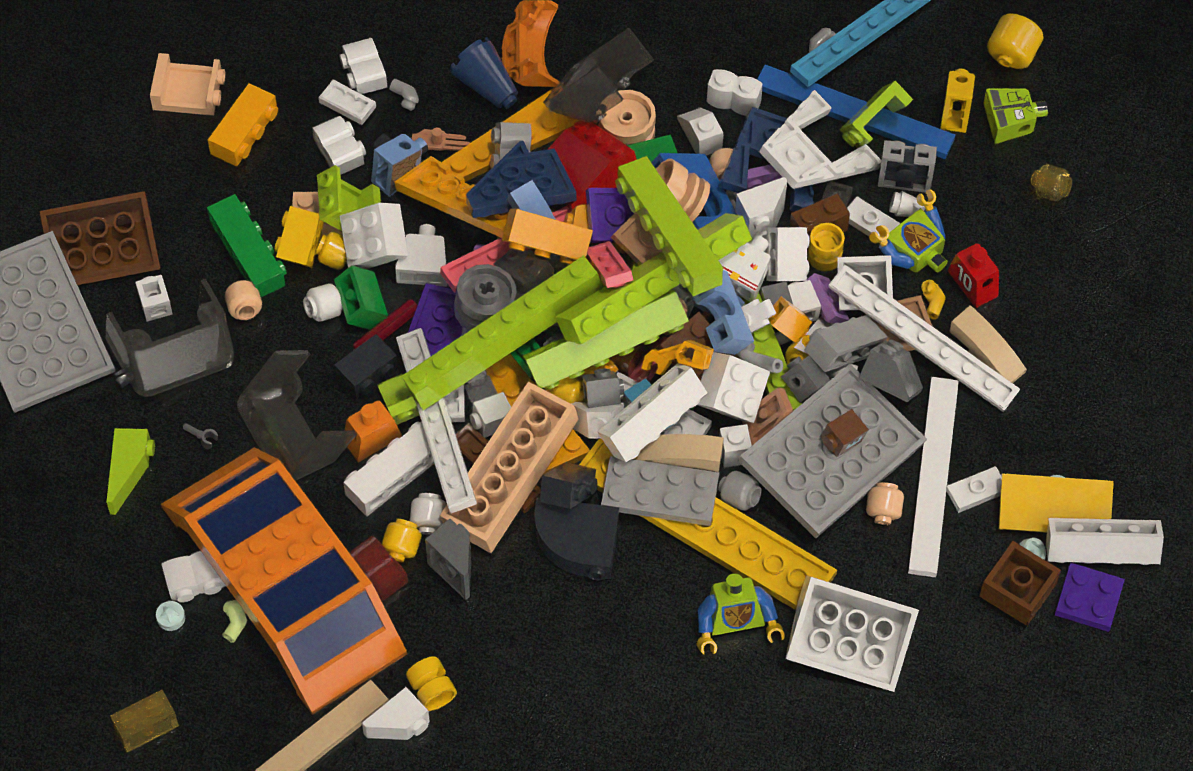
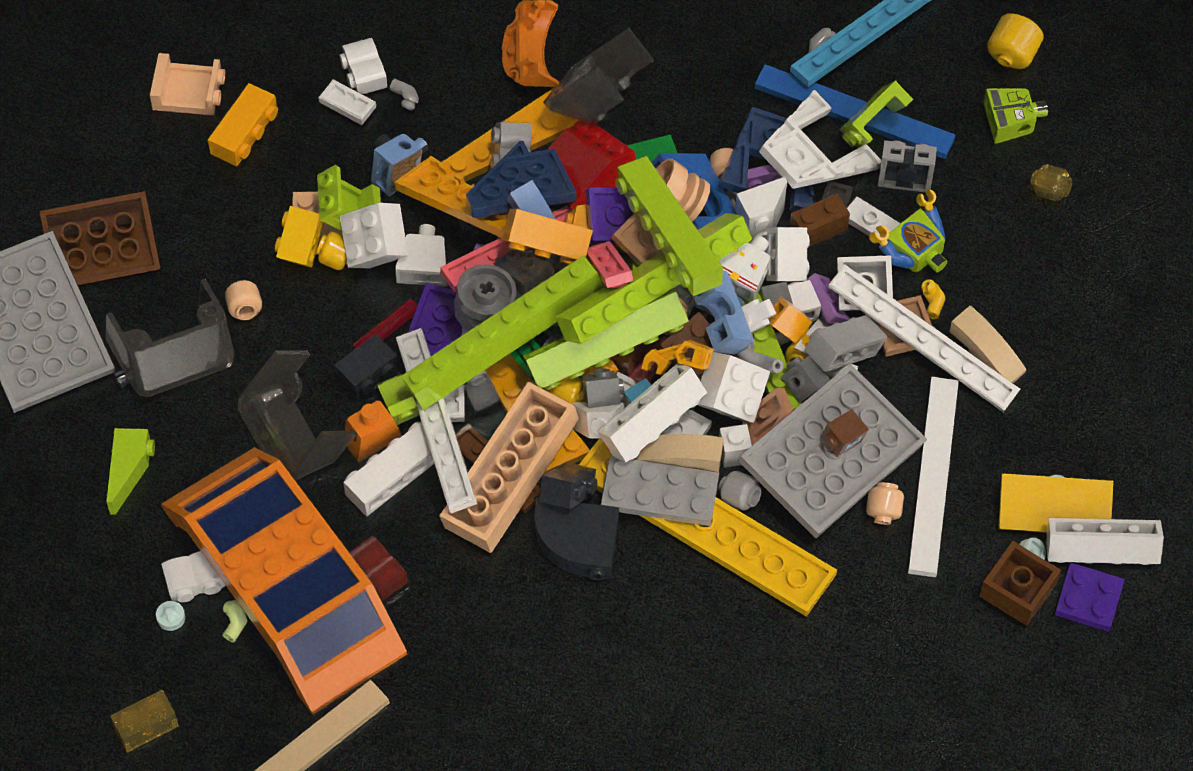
(154, 297): white brick -> none
(202, 435): dark grey hand -> none
(246, 246): green brick -> none
(323, 302): white head -> none
(338, 144): white brick -> none
(361, 297): green brick -> none
(397, 718): white slope -> none
(402, 539): yellow head -> none
(426, 512): white head -> none
(433, 685): yellow wheel -> none
(437, 140): nougat piece -> none
(451, 556): dark grey slope -> none
(485, 74): dark blue cone -> none
(489, 413): white brick -> none
(631, 119): light nougat wheel -> none
(702, 130): white slope -> none
(733, 92): white brick -> none
(735, 607): torso -> none
(825, 246): yellow wheel -> none
(850, 633): white slope -> none
(892, 370): dark grey slope -> none
(904, 204): white cone -> none
(958, 89): yellow torso -> none
(975, 275): red torso -> none
(975, 489): white plate -> none

